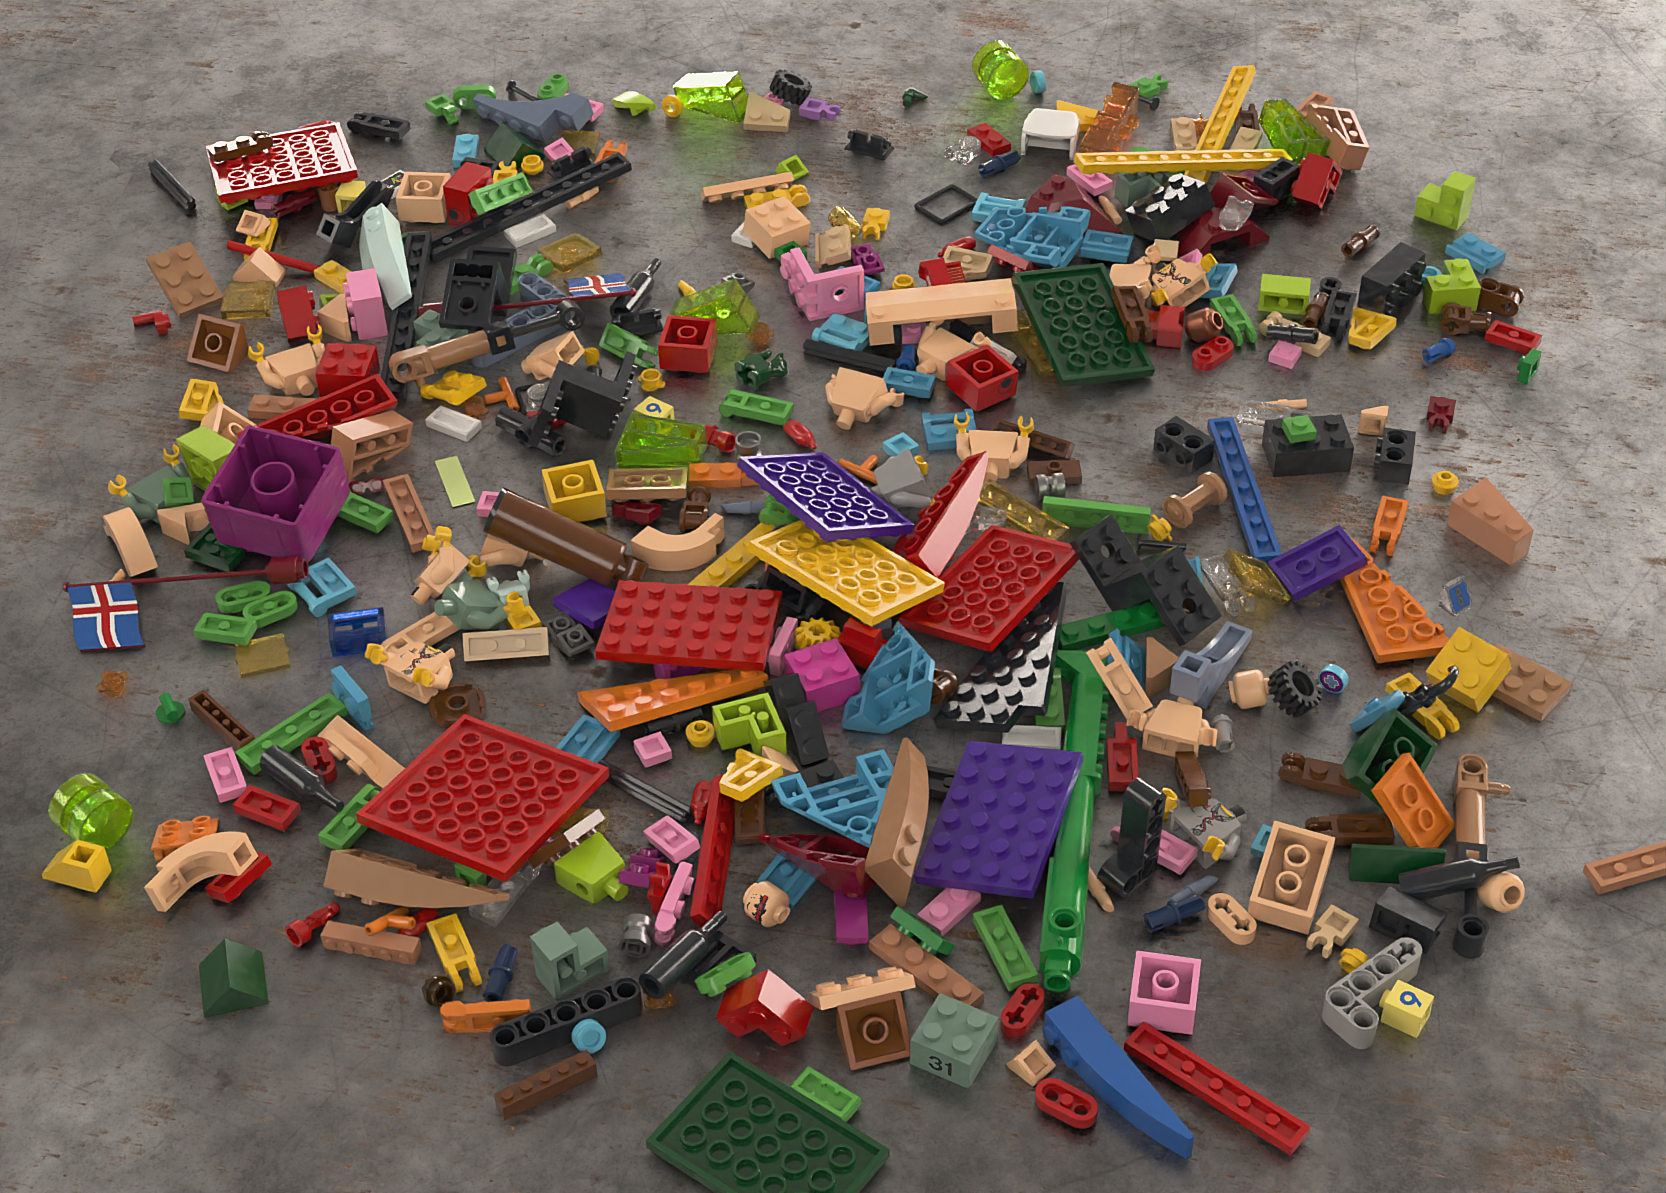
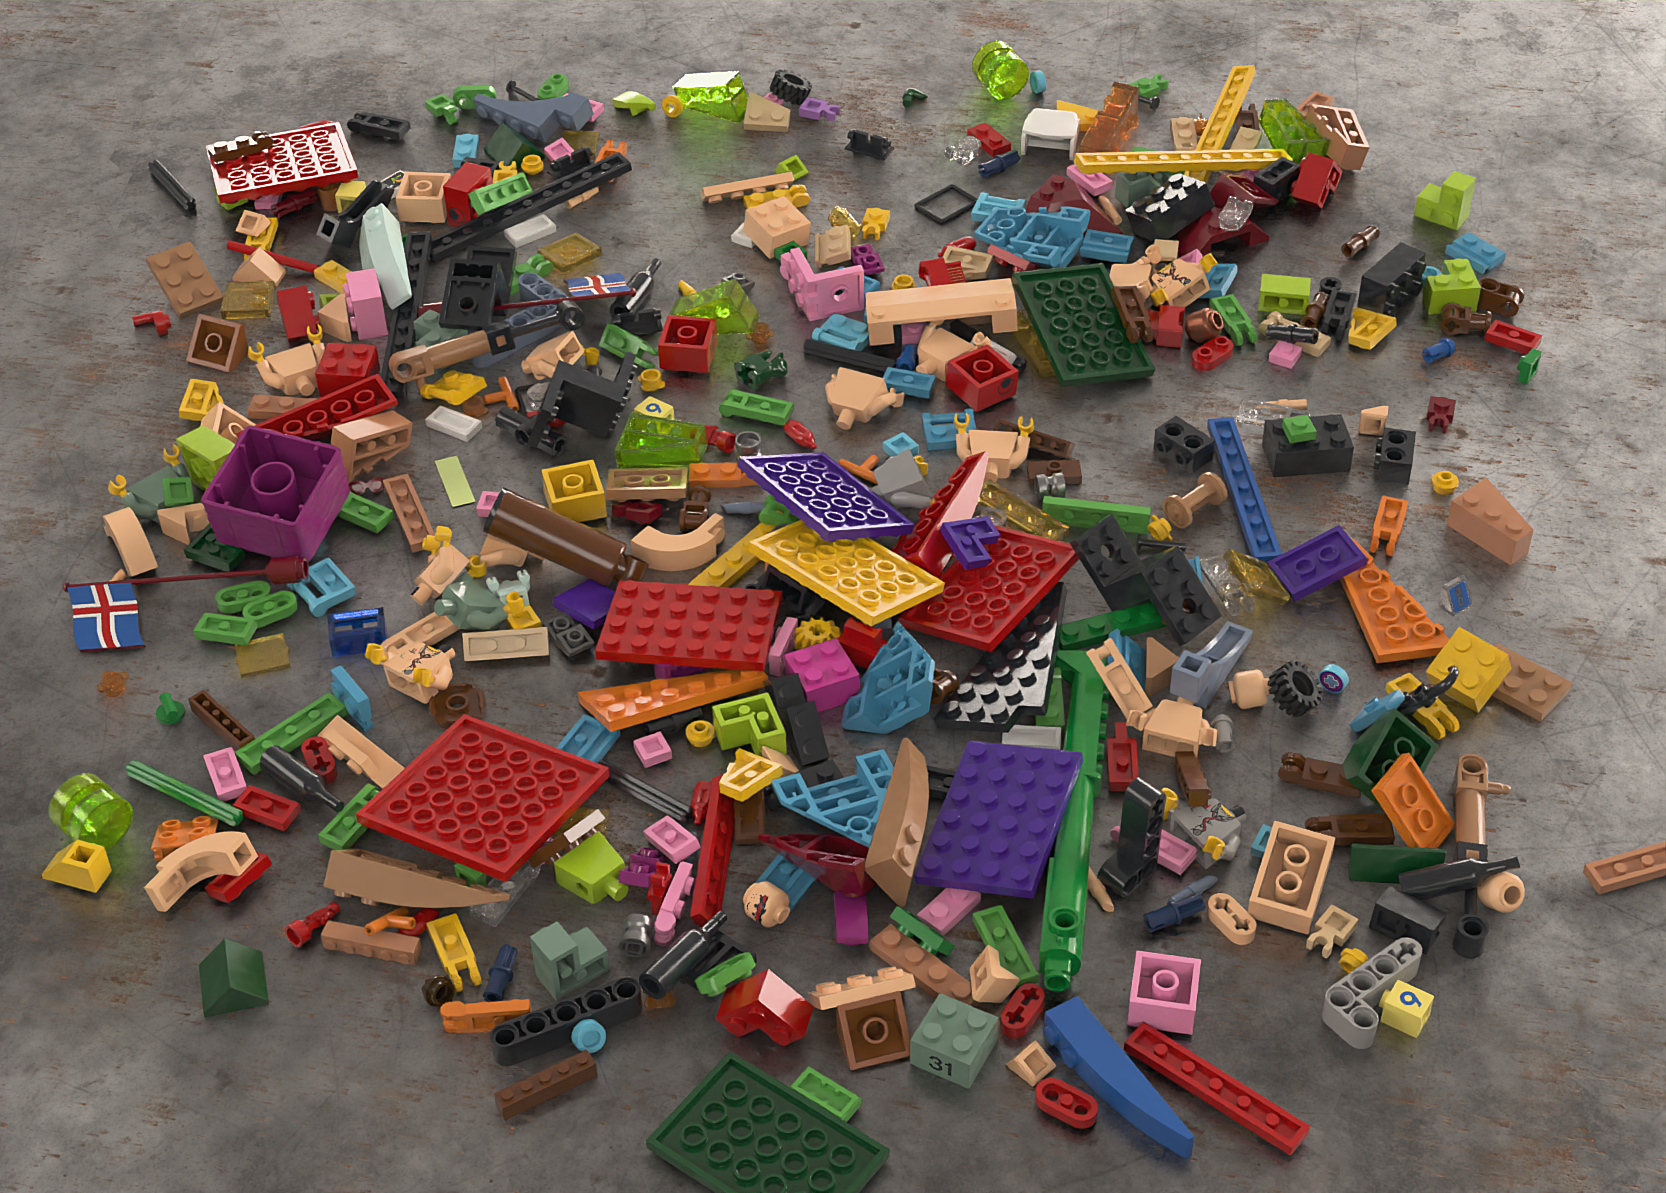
(184, 793): none -> green axle
(967, 540): none -> dark purple plate
(989, 979): none -> light nougat slope

